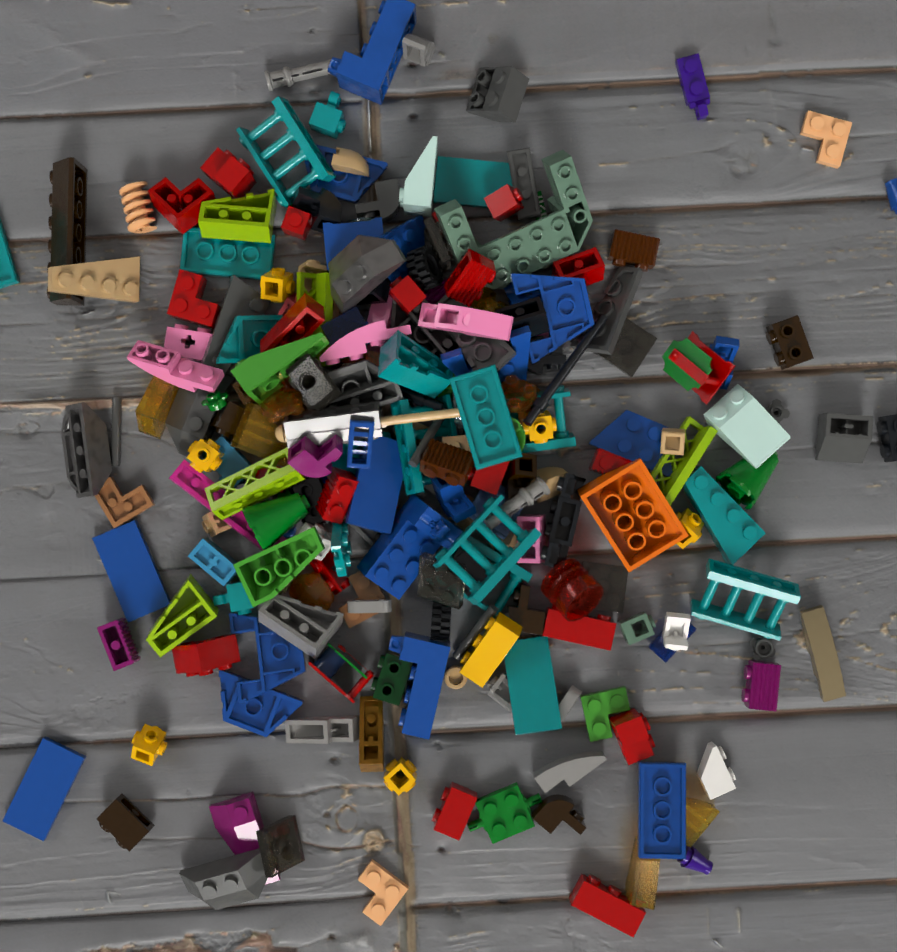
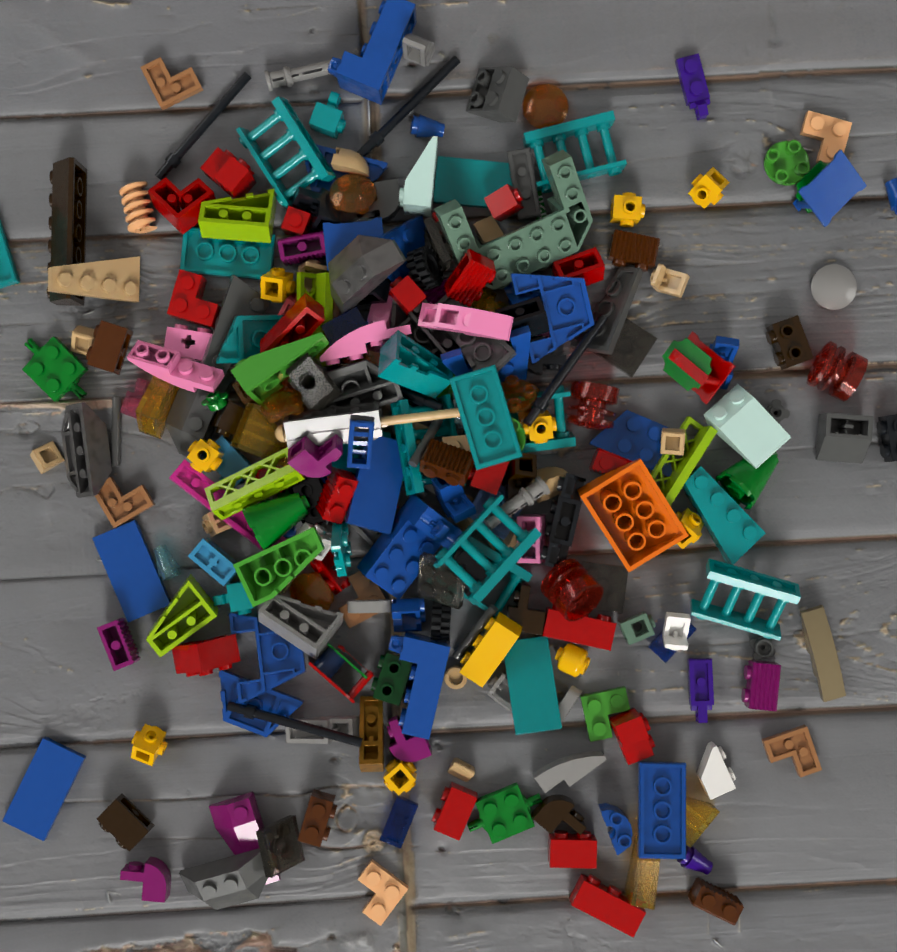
(46, 457): none -> tan slope
(55, 369): none -> green plate
(82, 339): none -> tan slope
(109, 347): none -> reddish brown brick
(133, 399): none -> clear pink plate
(153, 874): none -> magenta brick
(166, 563): none -> clear light blue cone
(170, 89): none -> medium nougat plate
(173, 159): none -> black bar
(251, 712): none -> black bar
(302, 248): none -> magenta brick
(315, 822): none -> reddish brown brick
(353, 193): none -> clear orange dish
(377, 137): none -> black bar
(399, 821): none -> clear blue plate
(406, 747): none -> magenta brick
(408, 614): none -> blue cylinder
(426, 127): none -> blue cone
(461, 769): none -> tan slope
(487, 229): none -> tan slope
(545, 106): none -> clear orange dish
(572, 660): none -> yellow head
(572, 850): none -> red brick
(579, 129): none -> teal fence
(592, 405): none -> clear red wheel
(621, 829): none -> blue cylinder
(627, 209): none -> yellow brick
(669, 281): none -> tan bracket
(700, 687): none -> dark purple hinge
(708, 188): none -> yellow brick
(715, 901): none -> reddish brown brick
(786, 162): none -> bright green dish
(794, 744): none -> medium nougat plate
(828, 188): none -> blue piece
(833, 287): none -> light grey dish
(838, 372): none -> clear red wheel

